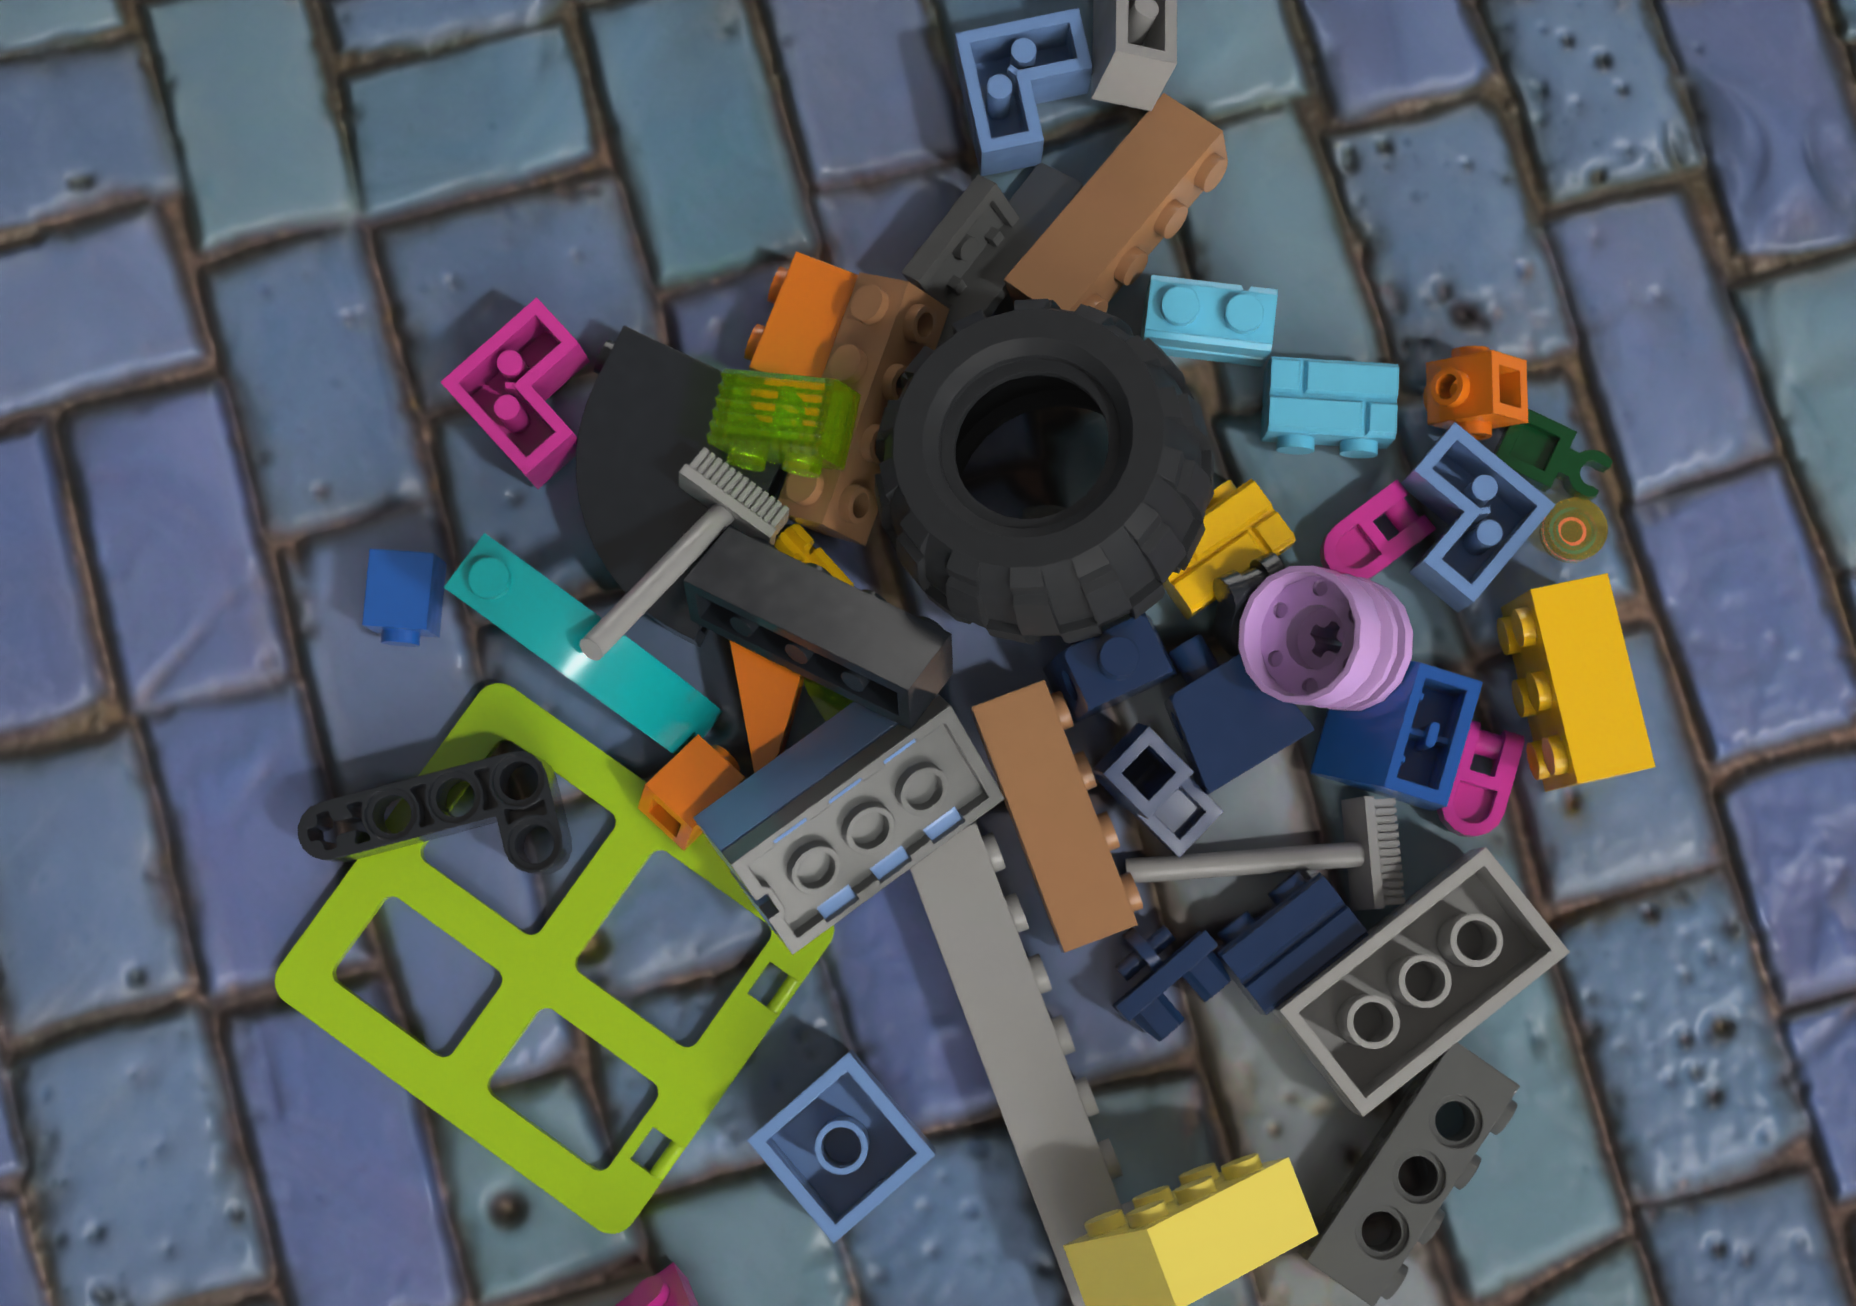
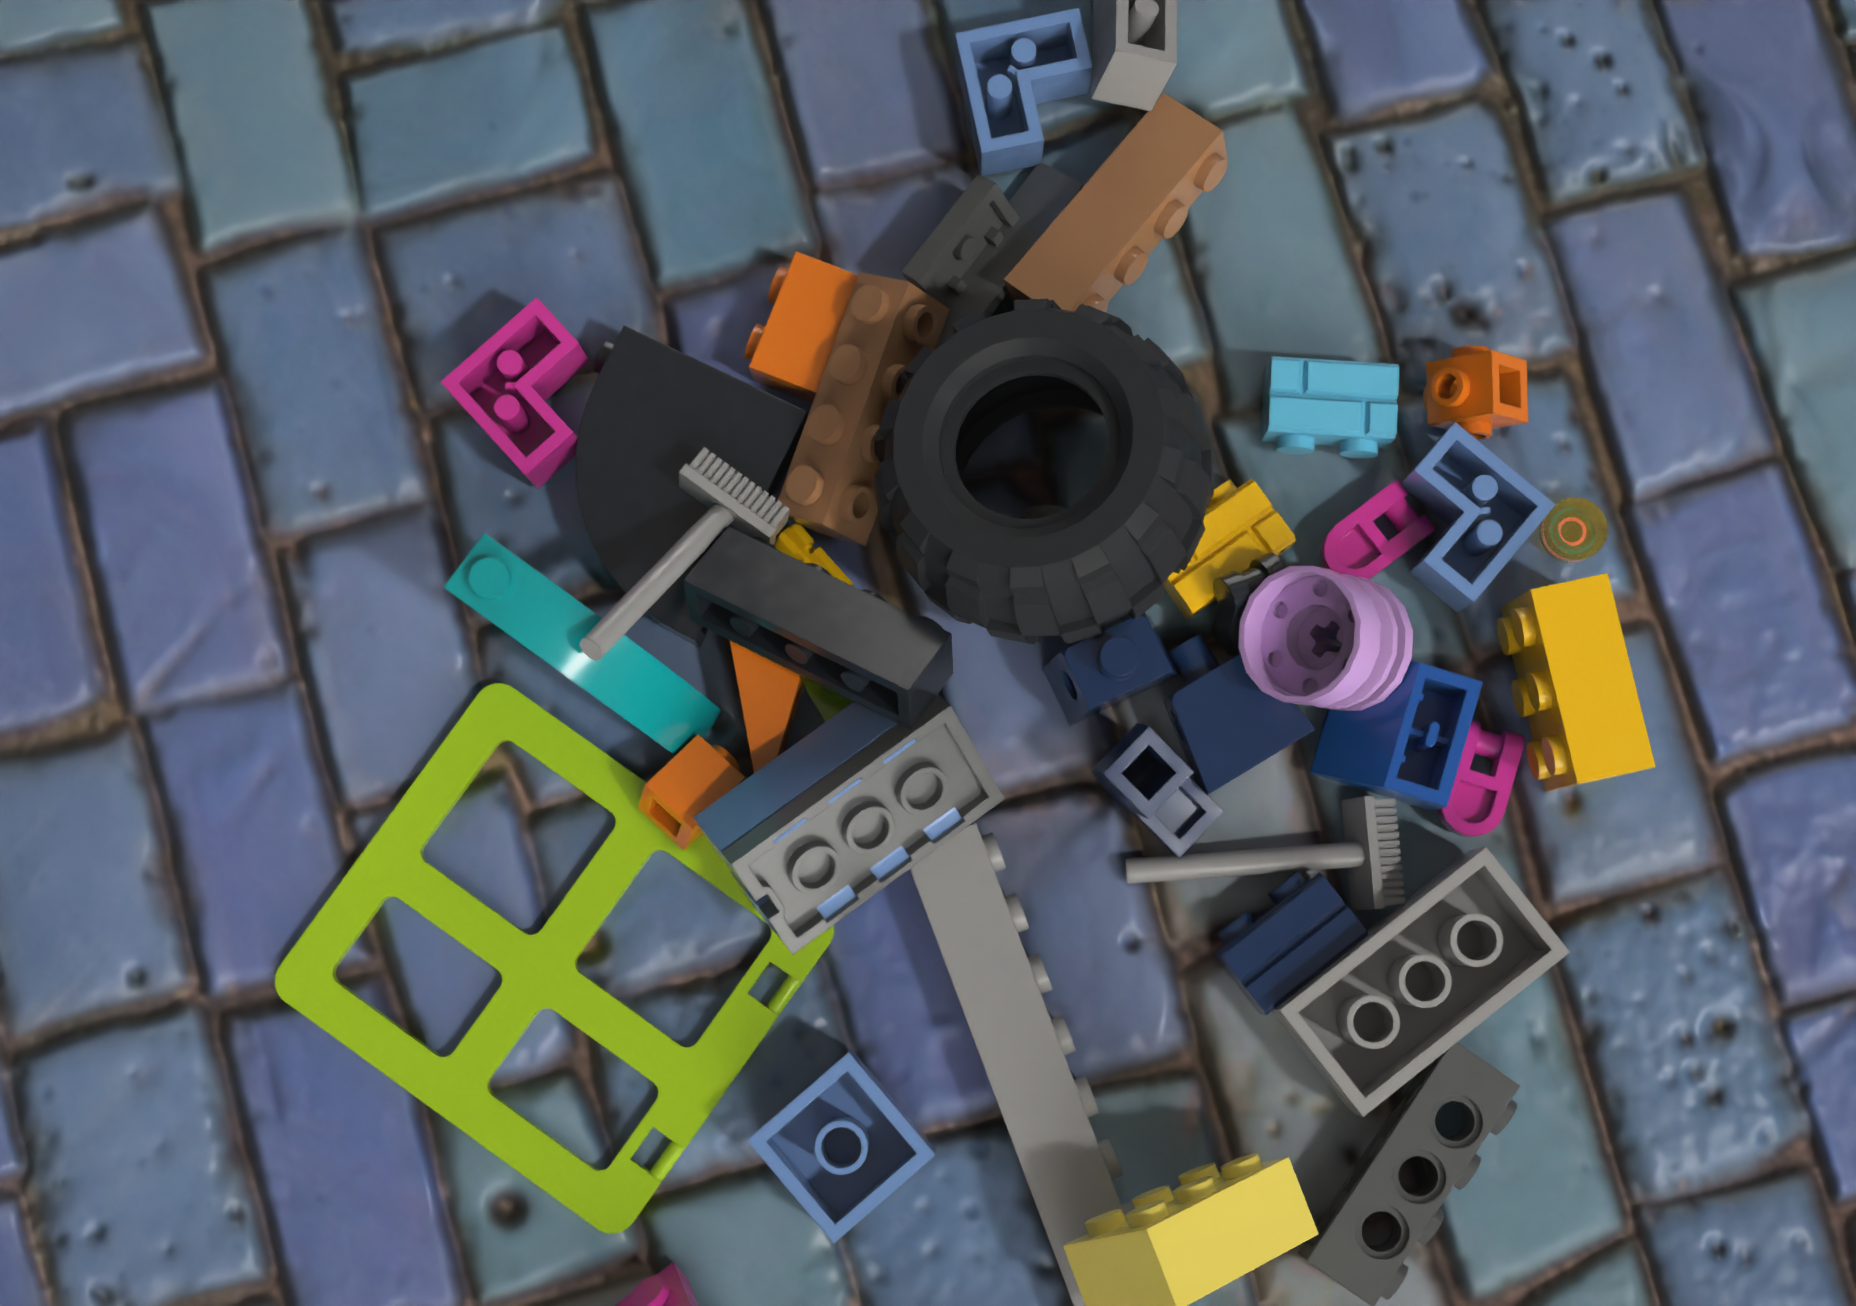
(404, 595): blue brick -> none
(433, 819): black beam -> none
(783, 420): clear neon green brick -> none
(1055, 817): medium nougat brick -> none
(1191, 961): dark blue hips -> none
(1210, 320): medium azure brick -> none
(1543, 452): dark green plate -> none

